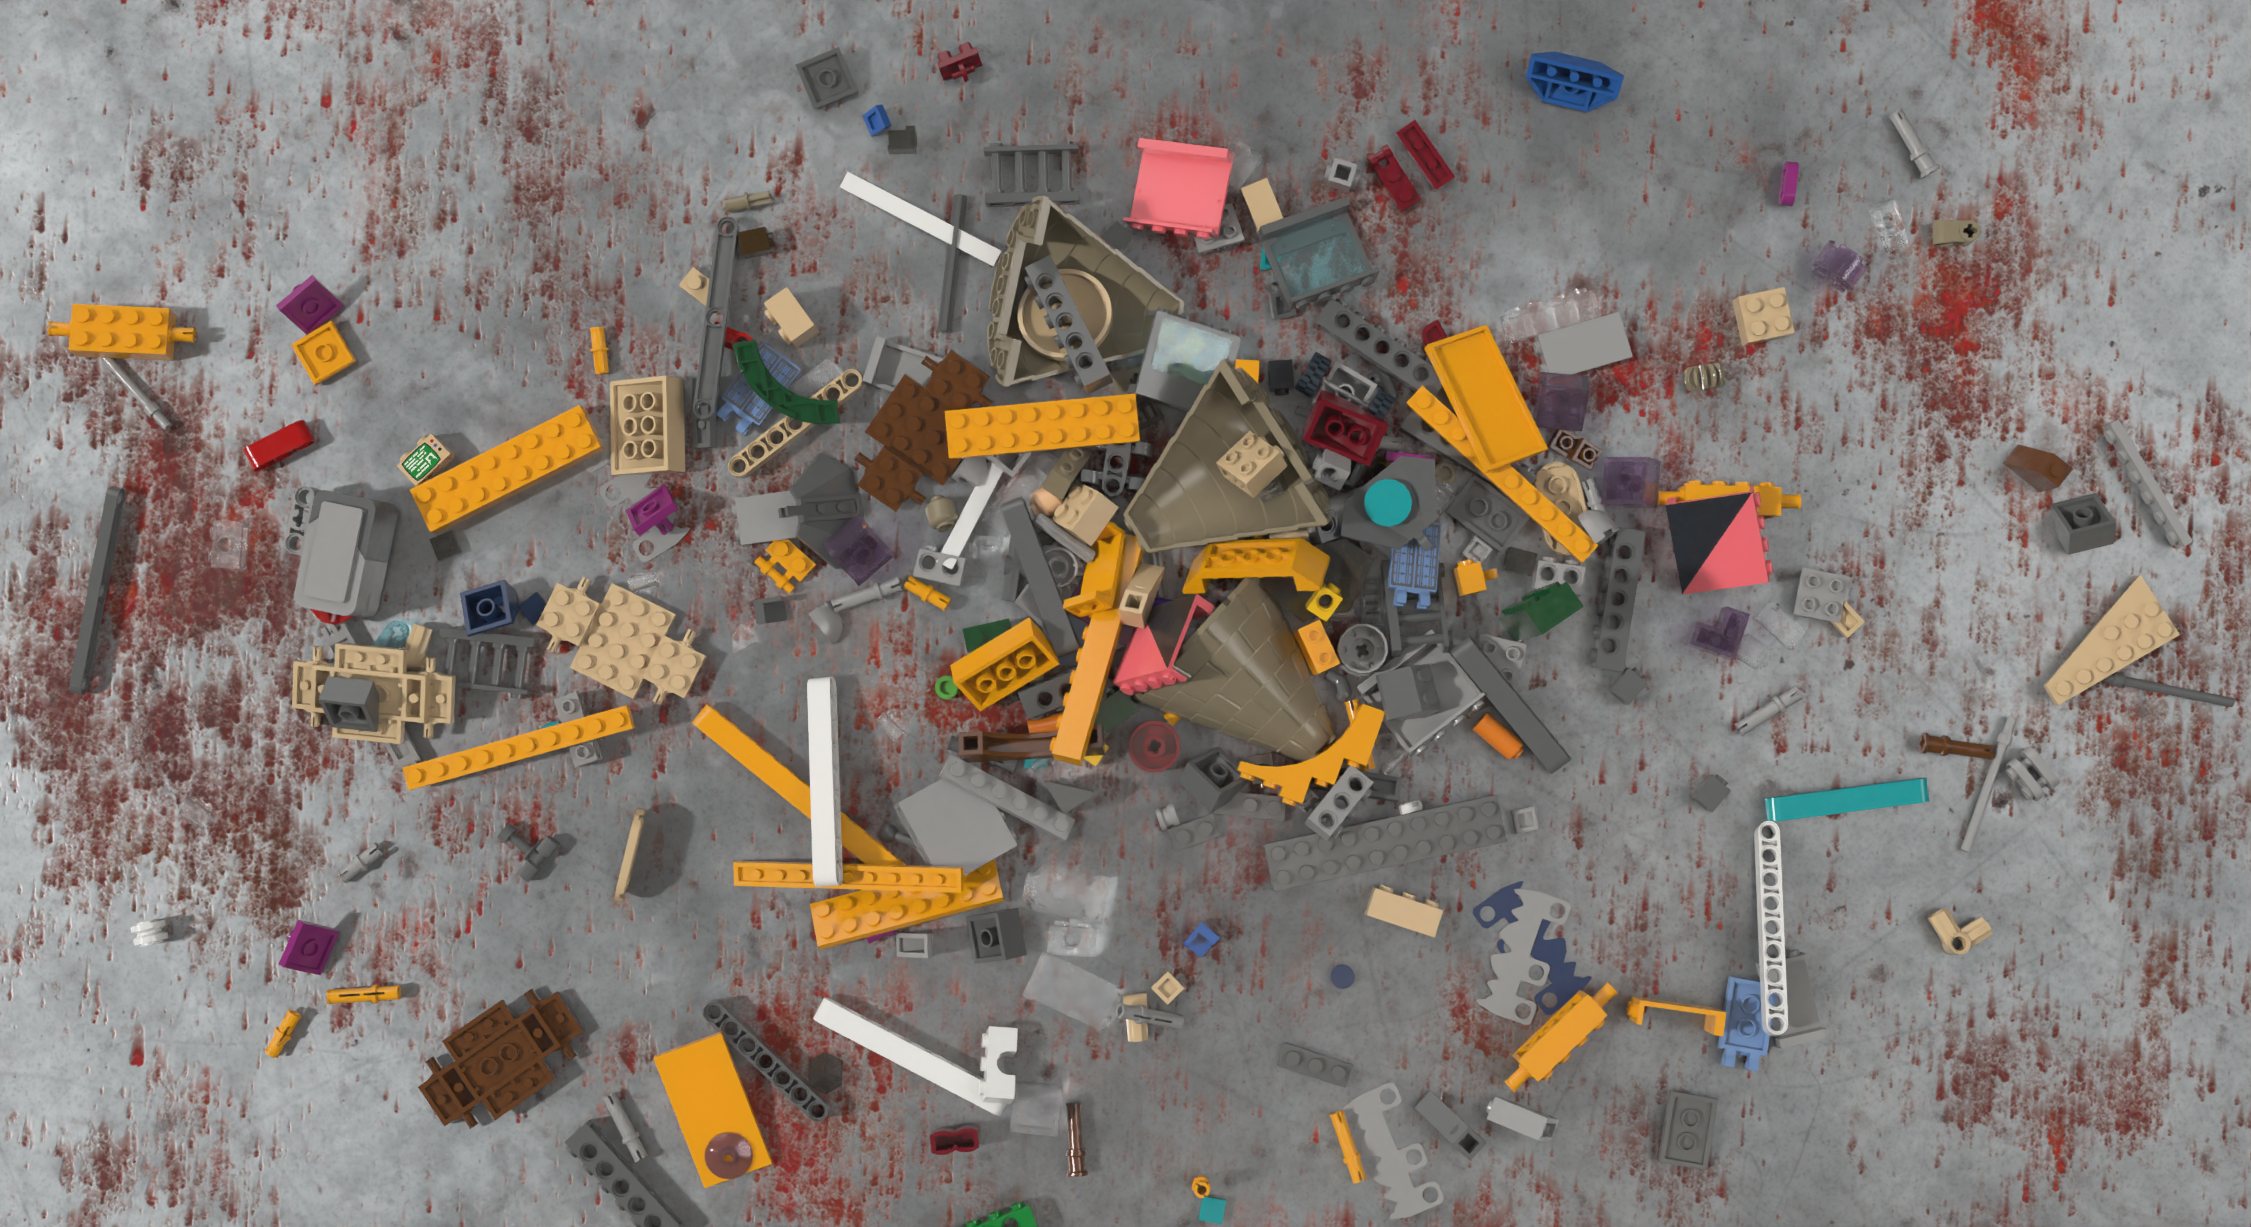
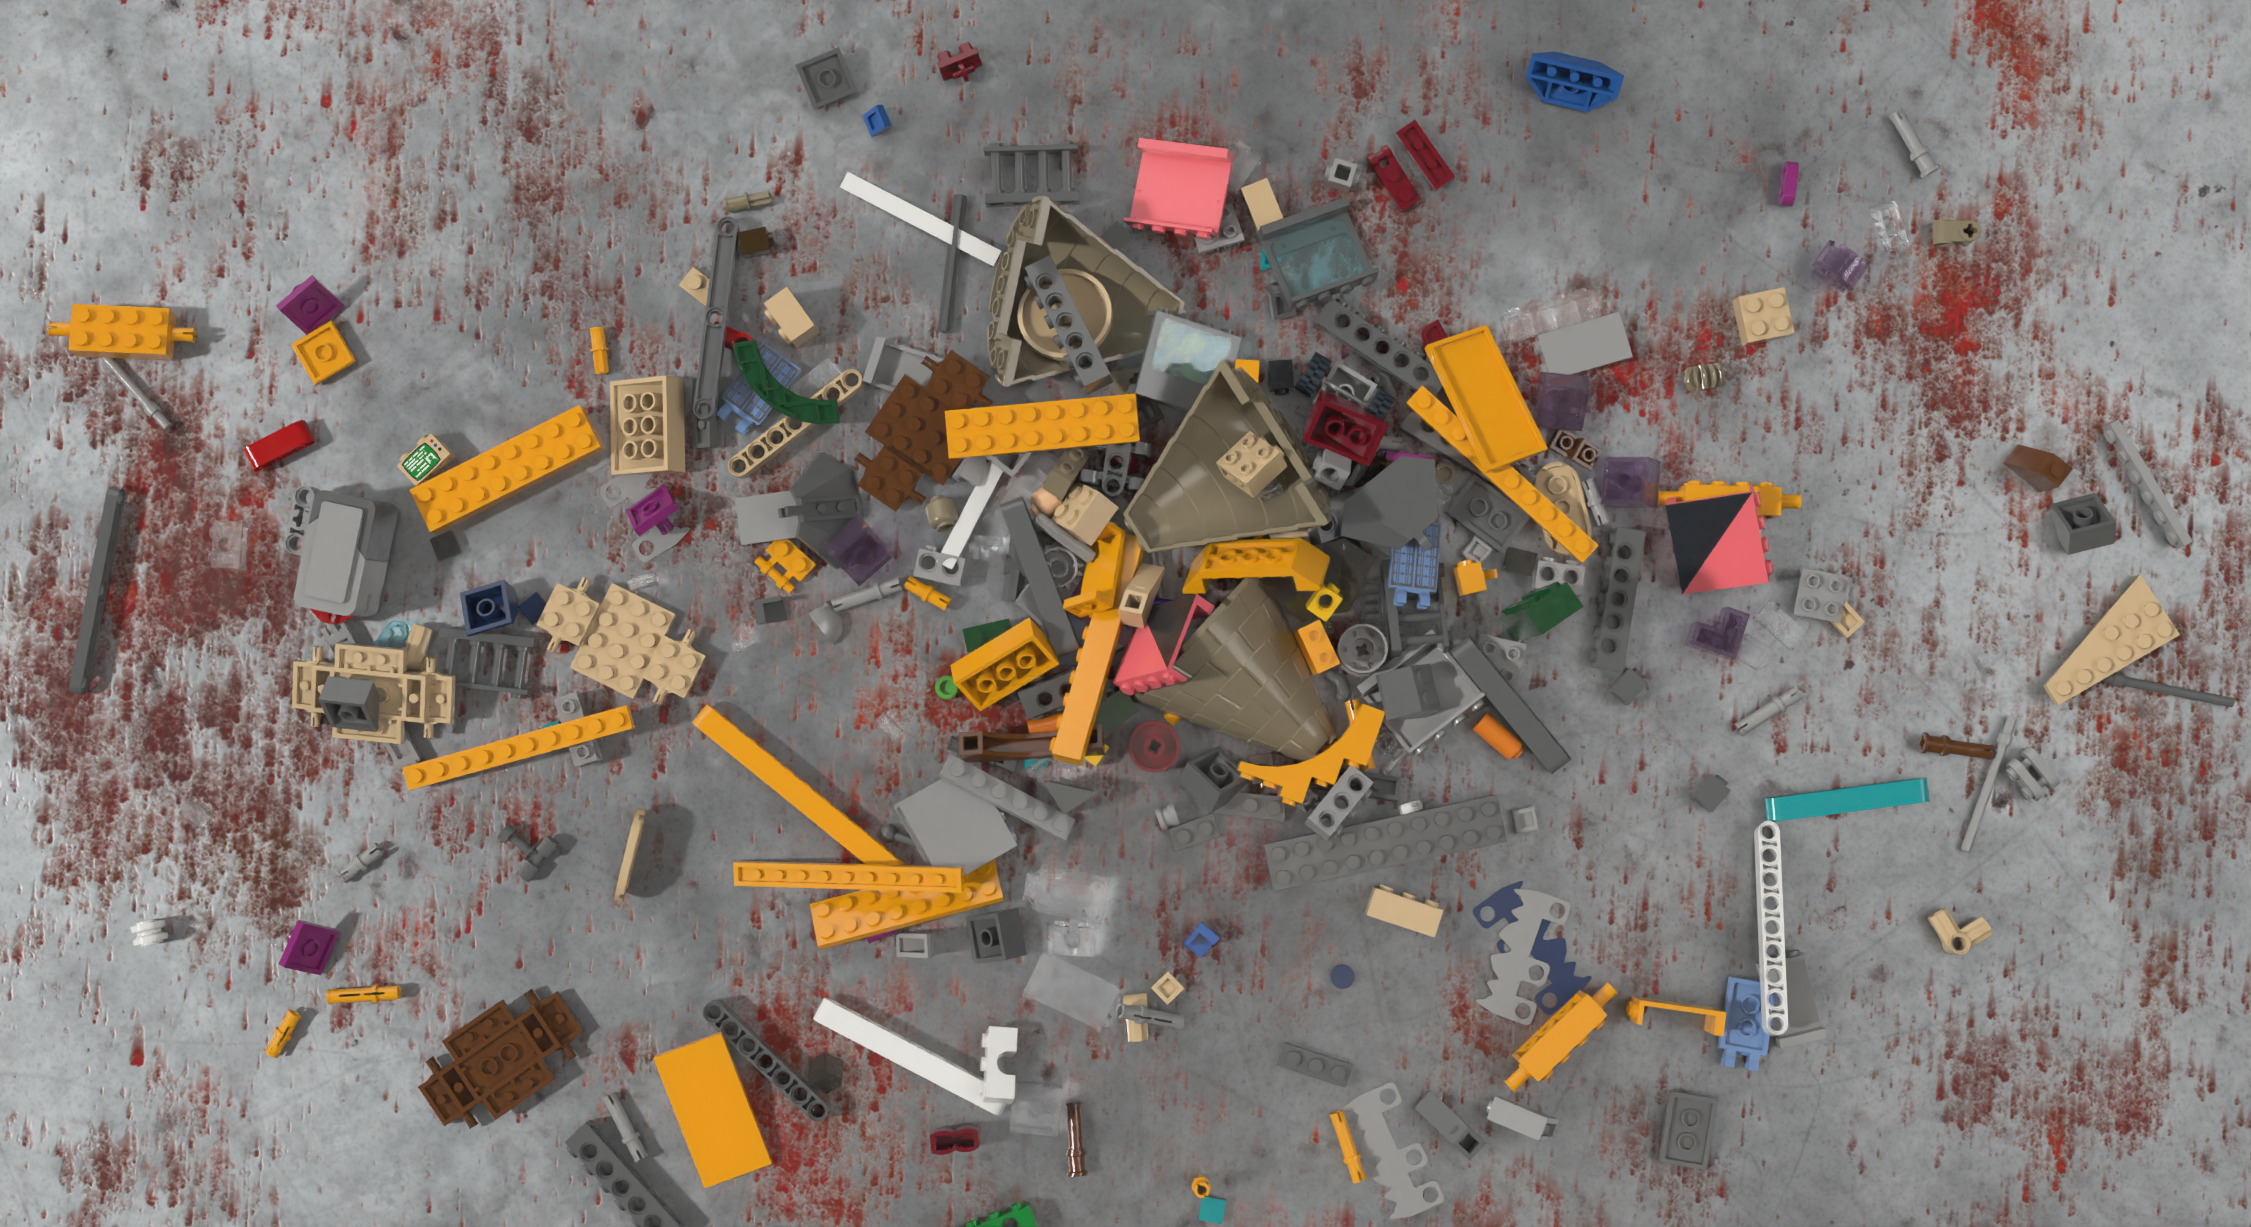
(733, 1145): dish -> none
(824, 782): white beam -> none
(903, 141): clear smoke panel -> none
(1388, 502): teal tile -> none
(1598, 525): light grey brick -> none

